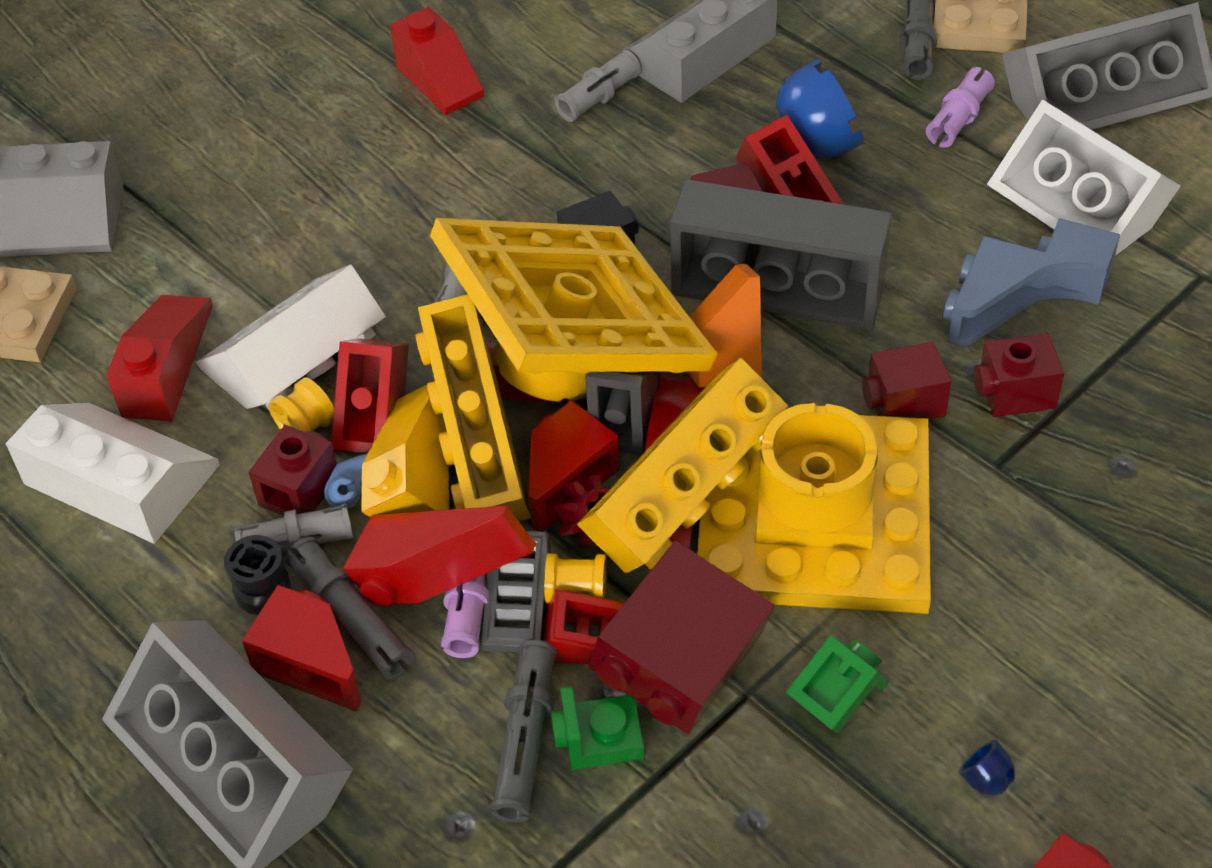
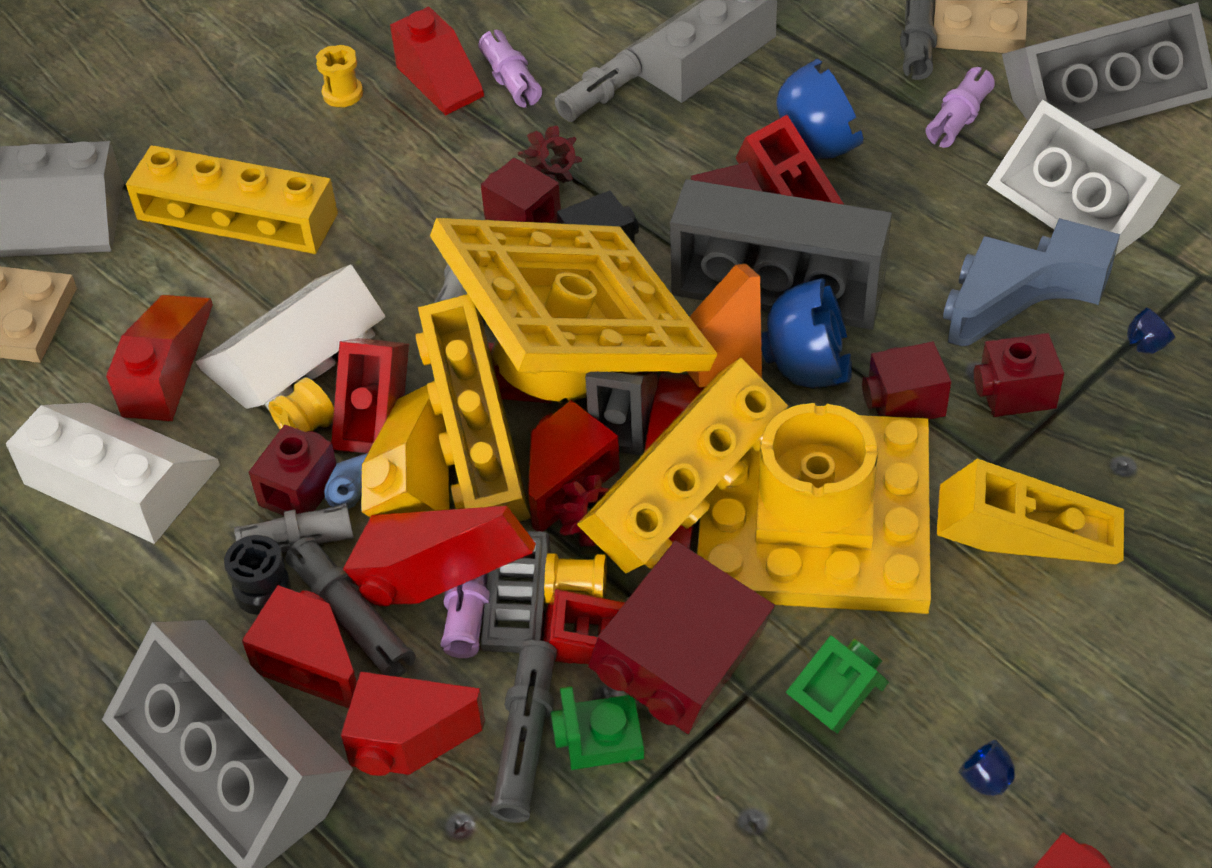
(233, 199): none -> yellow brick
(340, 81): none -> yellow bush
(407, 722): none -> red slope
(510, 68): none -> lavender pin
(520, 194): none -> dark red brick
(563, 151): none -> dark red gear
(807, 337): none -> blue cylinder
(1027, 516): none -> yellow slope
(1152, 329): none -> clear blue hinge

